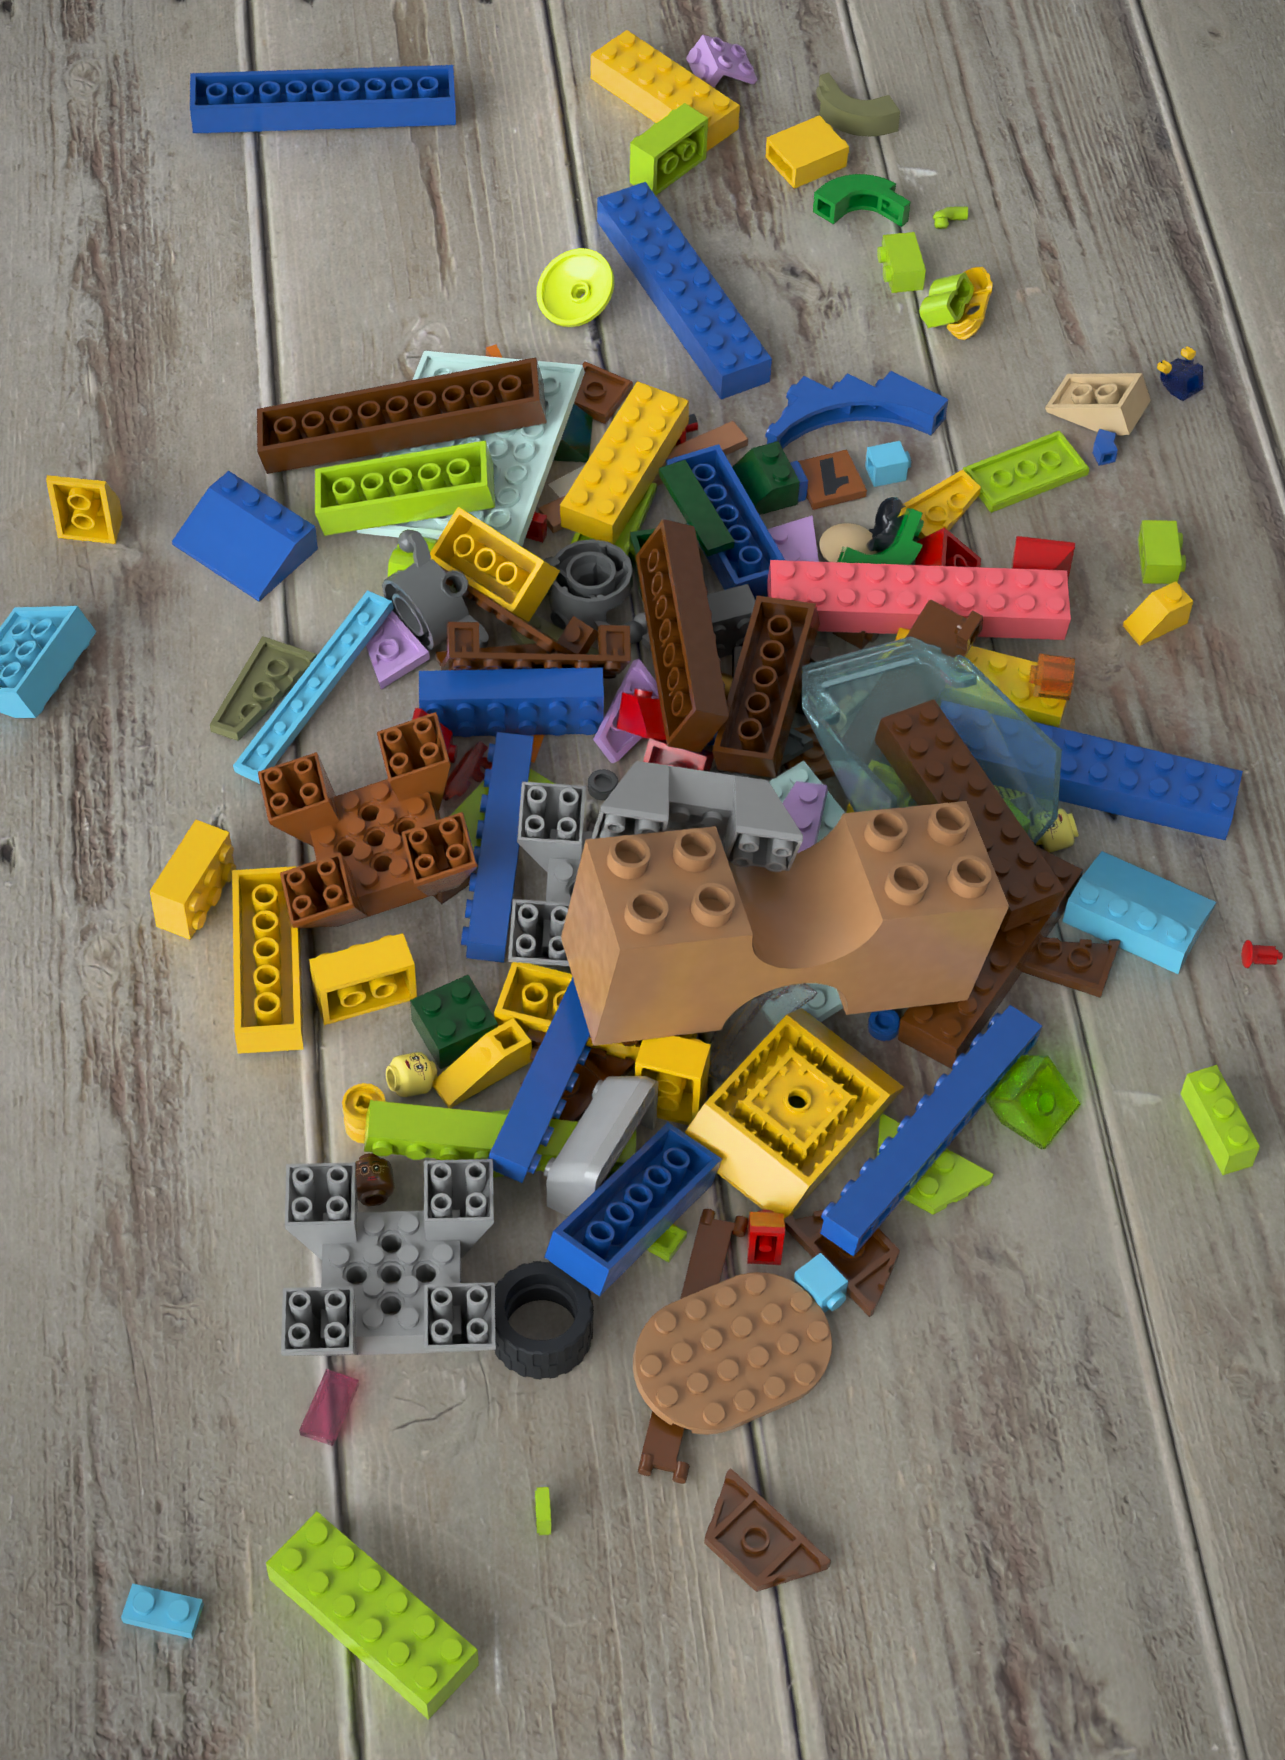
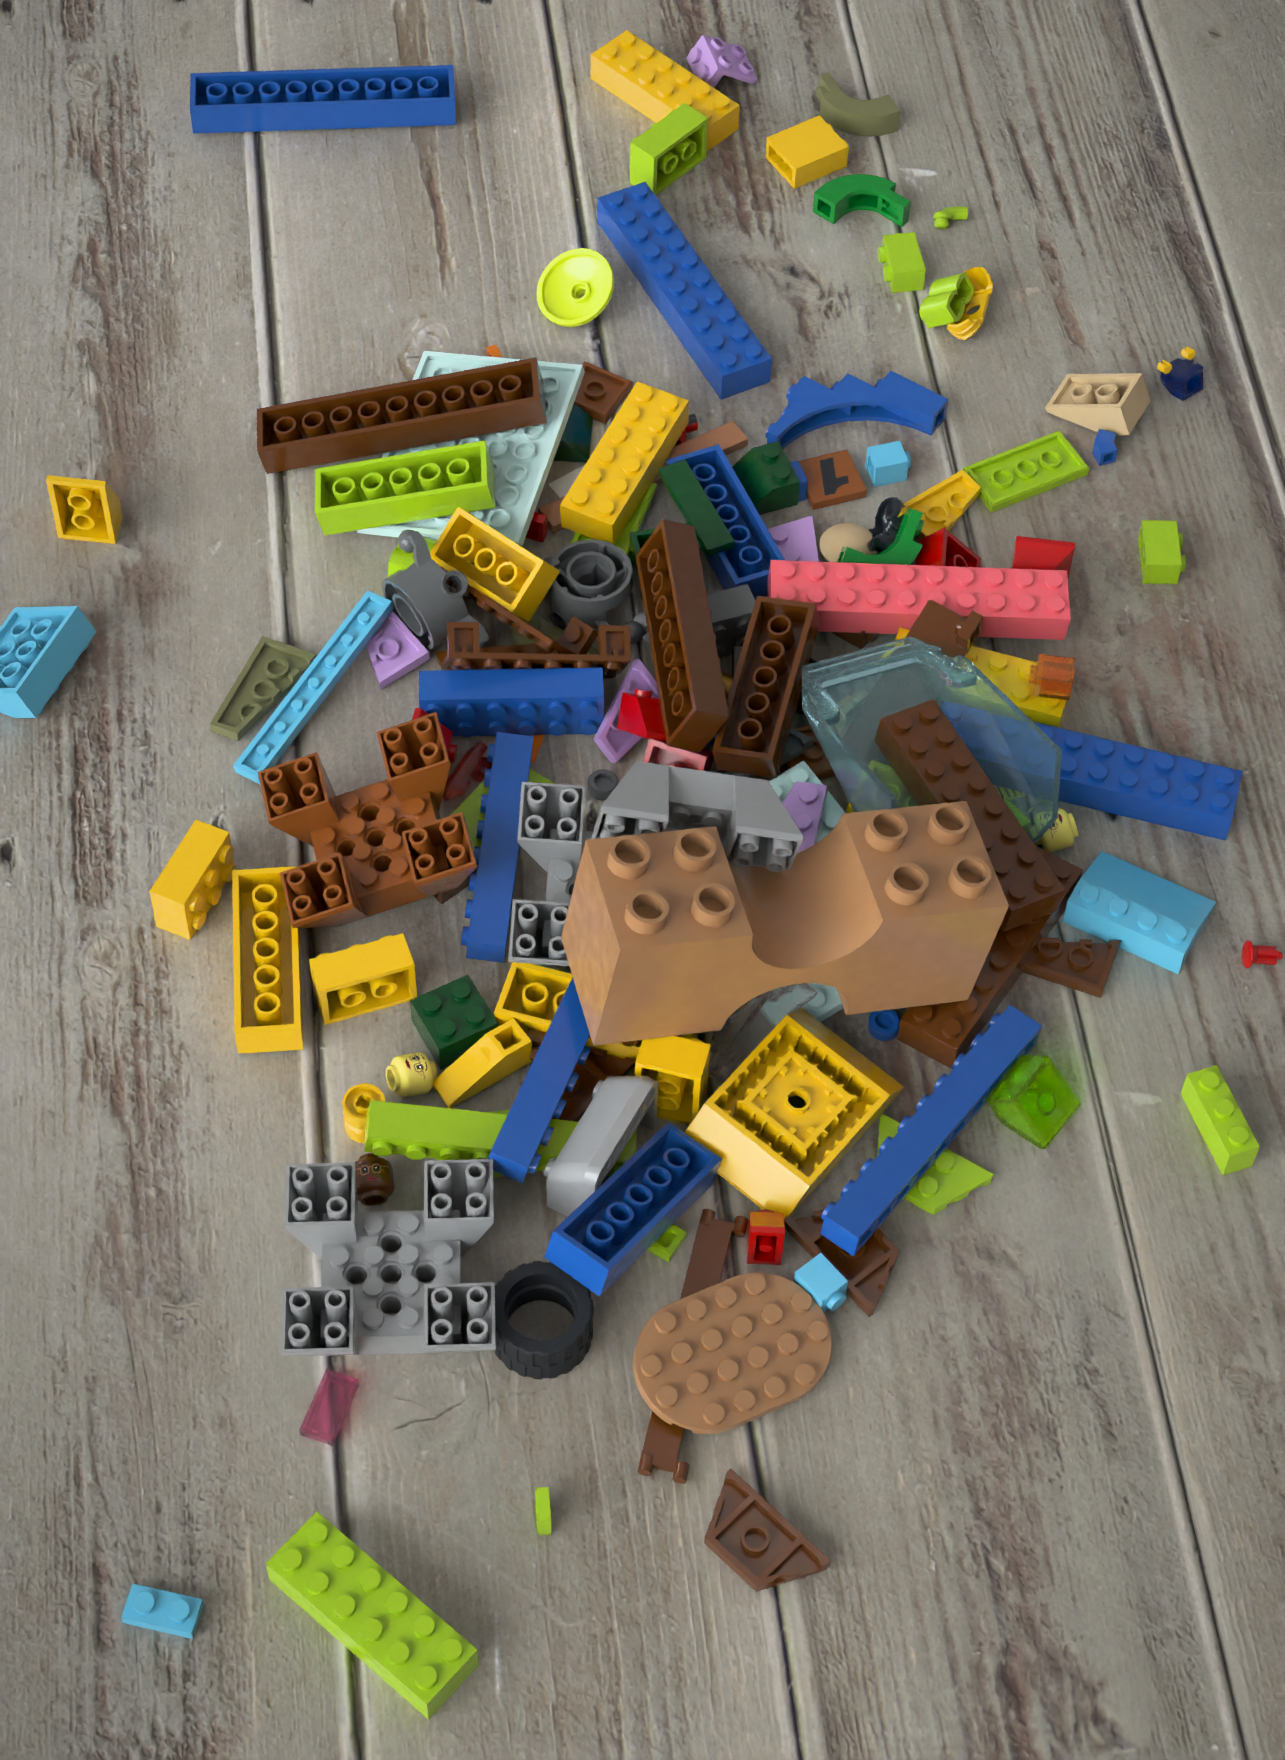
(246, 536): blue slope -> none
(1159, 614): yellow slope -> none

